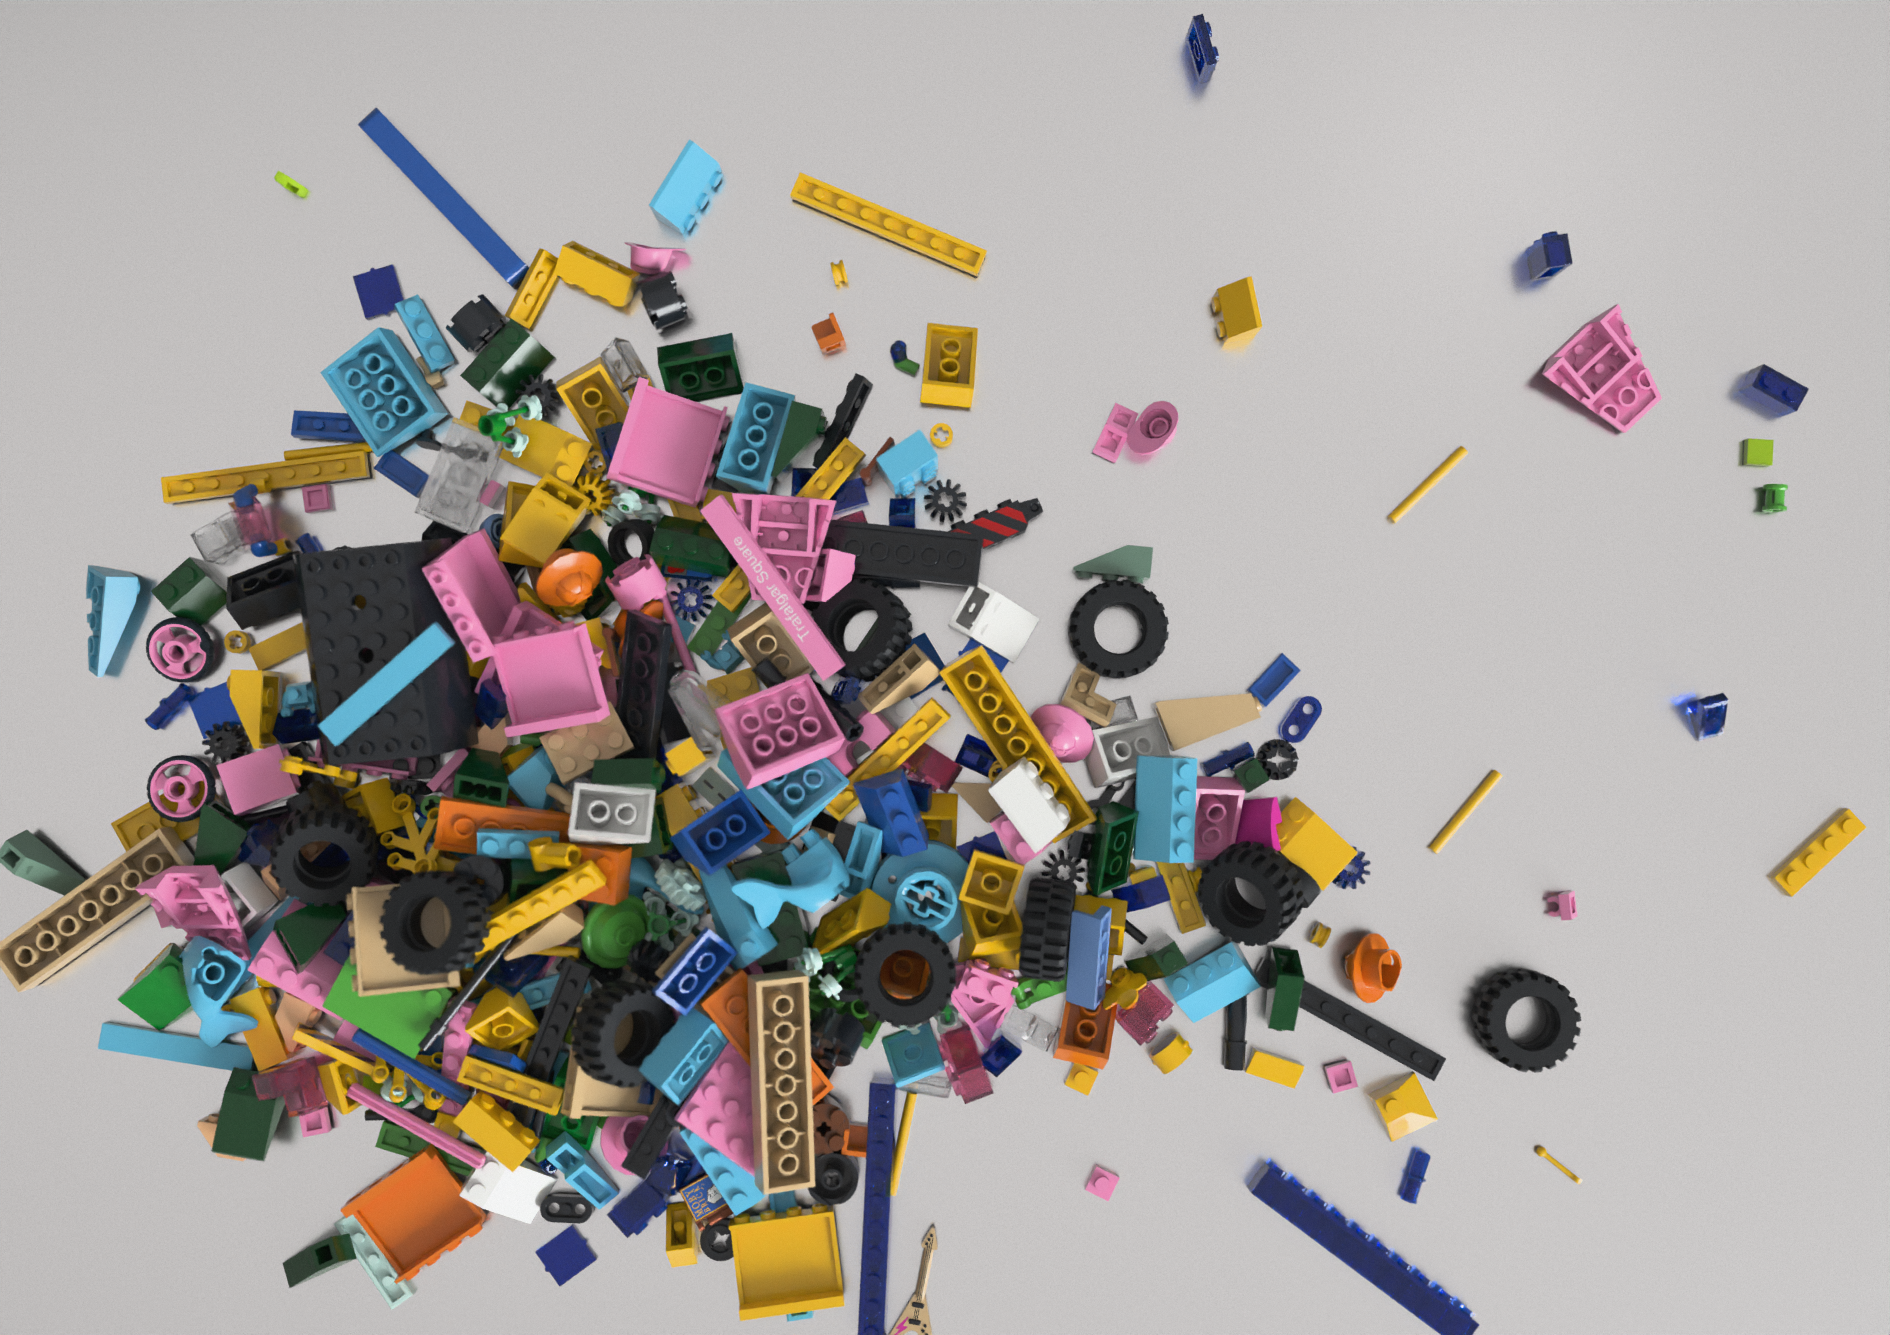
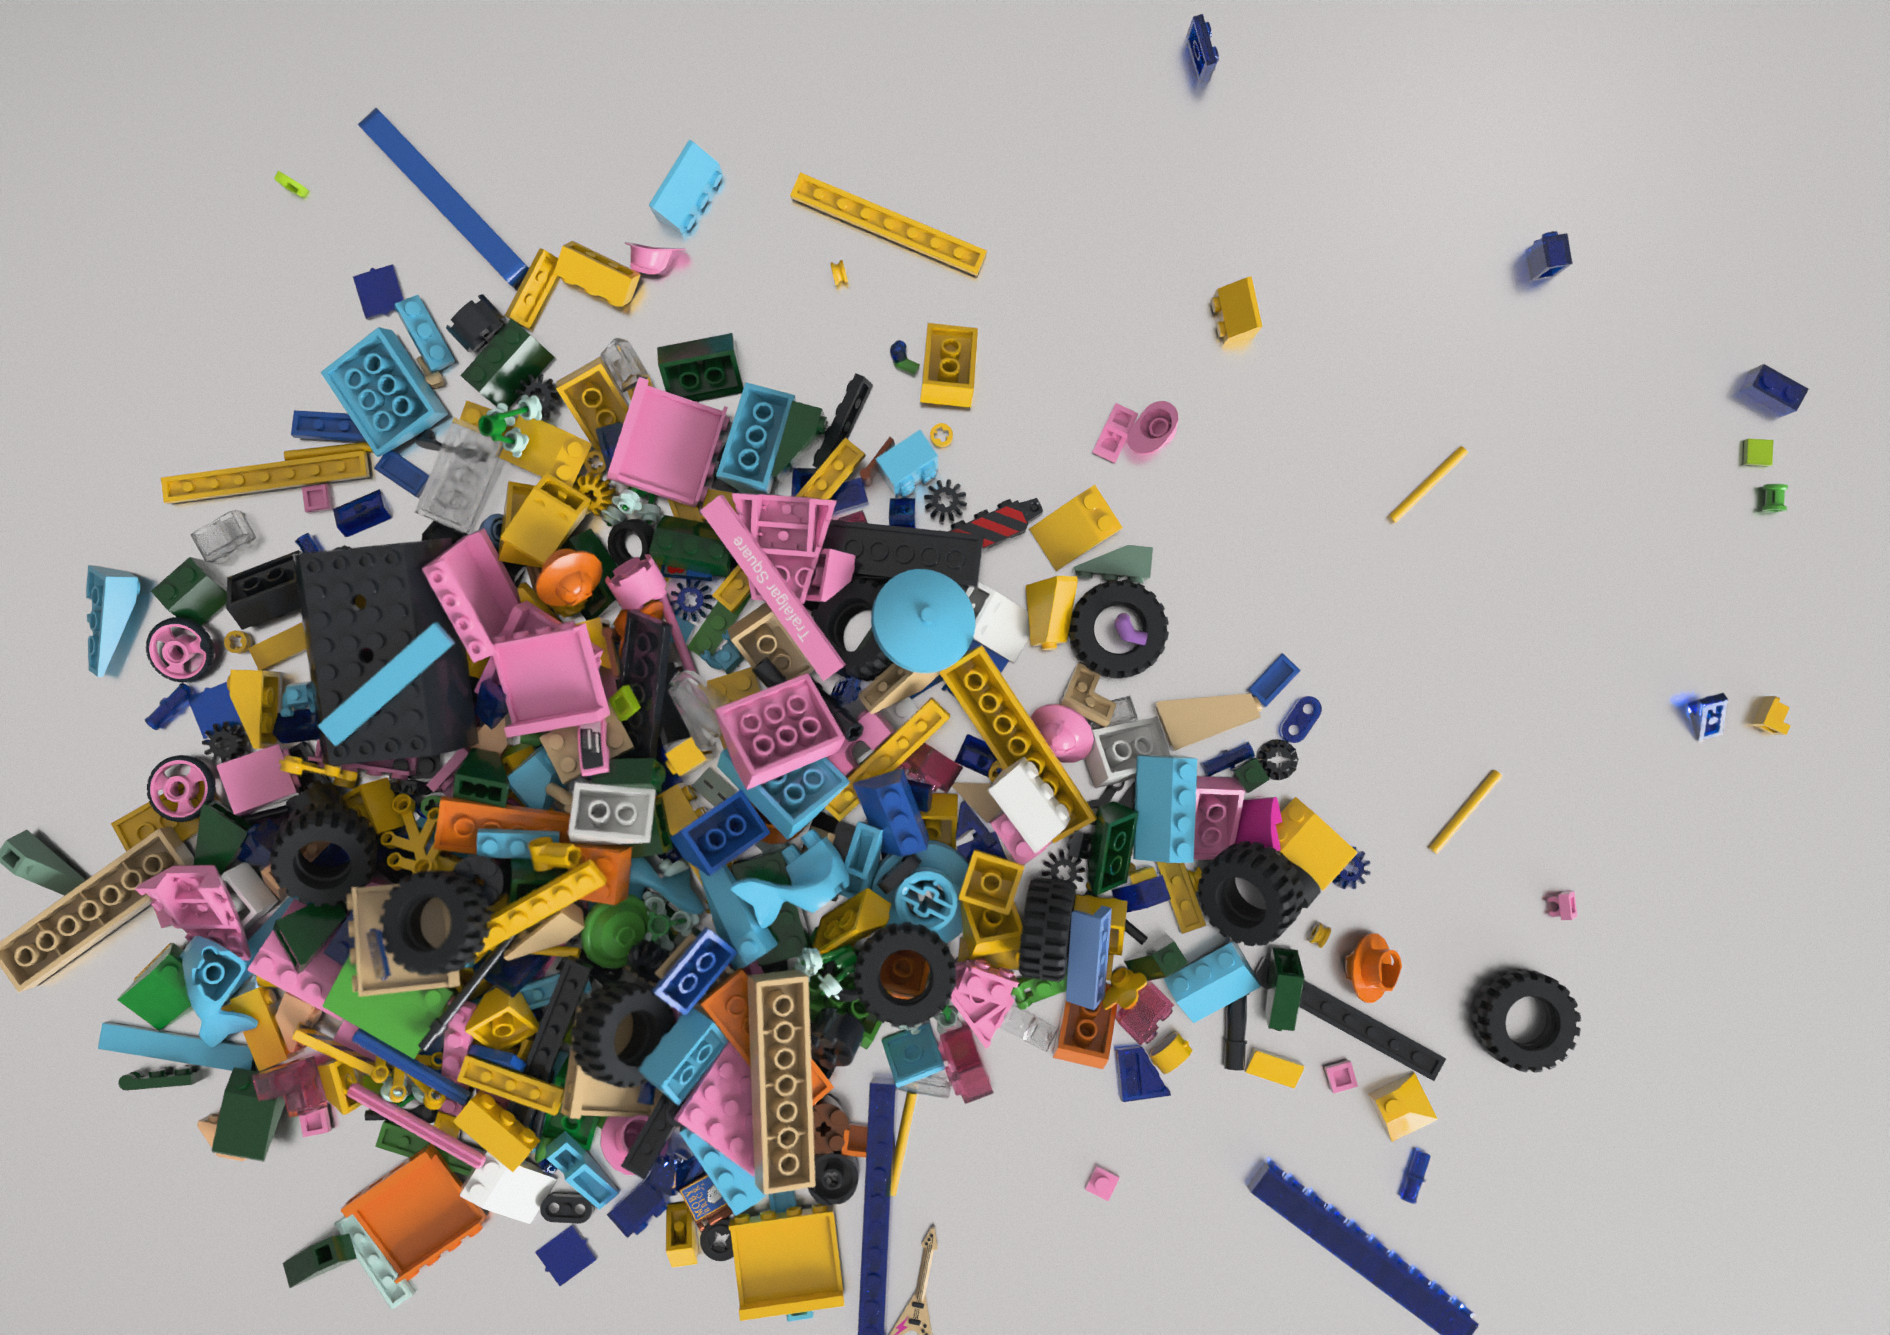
(159, 1078): none -> dark green plate
(252, 523): torso -> none
(361, 513): none -> clear blue slope
(378, 954): none -> clear blue piece
(491, 493): bright pink tile -> none
(593, 748): none -> slope
(624, 703): none -> lime tile
(661, 299): black brick -> none
(680, 886): light aqua gear -> none
(828, 334): orange panel -> none
(898, 873): none -> black beam
(923, 621): none -> medium azure dish
(968, 821): none -> clear blue slope
(1000, 1053): clear blue slope -> none
(1050, 610): none -> yellow slope
(1075, 528): none -> yellow slope
(1081, 1078): yellow plate -> none
(1127, 632): none -> medium lavender arm
(1138, 1076): none -> clear blue wing
(1541, 1151): yellow hinge -> none
(1605, 371): bright pink wedge -> none
(1772, 716): none -> yellow panel
(1818, 852): yellow plate -> none

